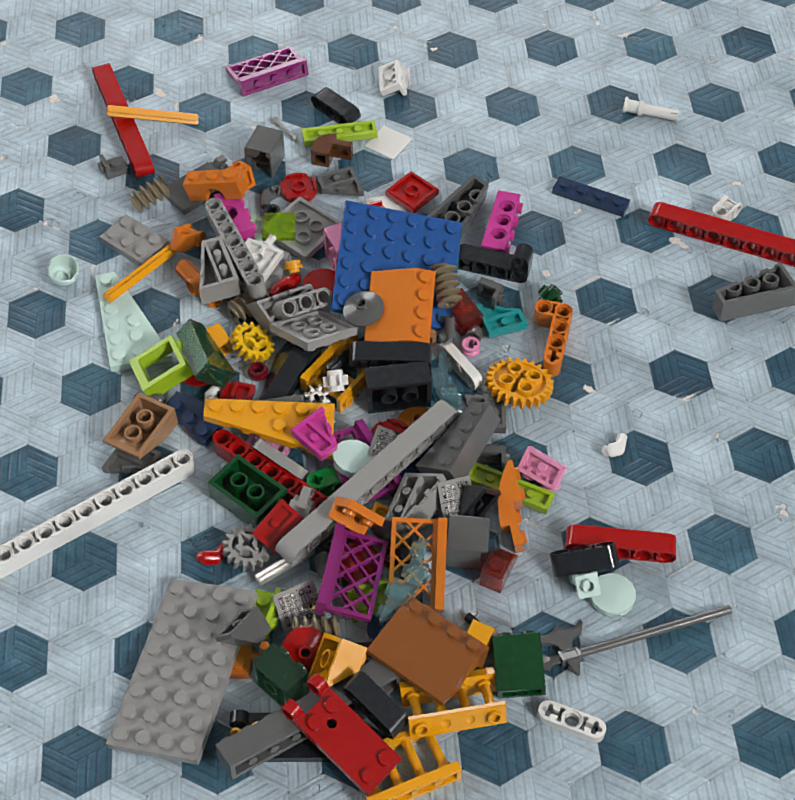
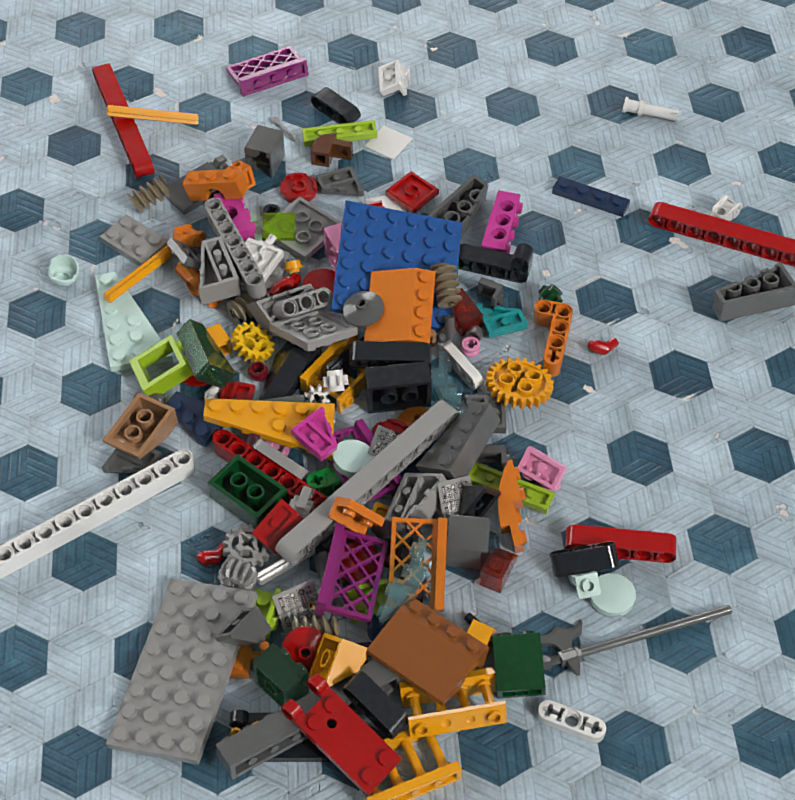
(112, 167): dark grey bracket -> none
(187, 254): none -> dark grey wing
(238, 574): none -> light grey gear
(269, 194): dark grey arm -> none
(602, 347): none -> red arm
(616, 448): white arm -> none

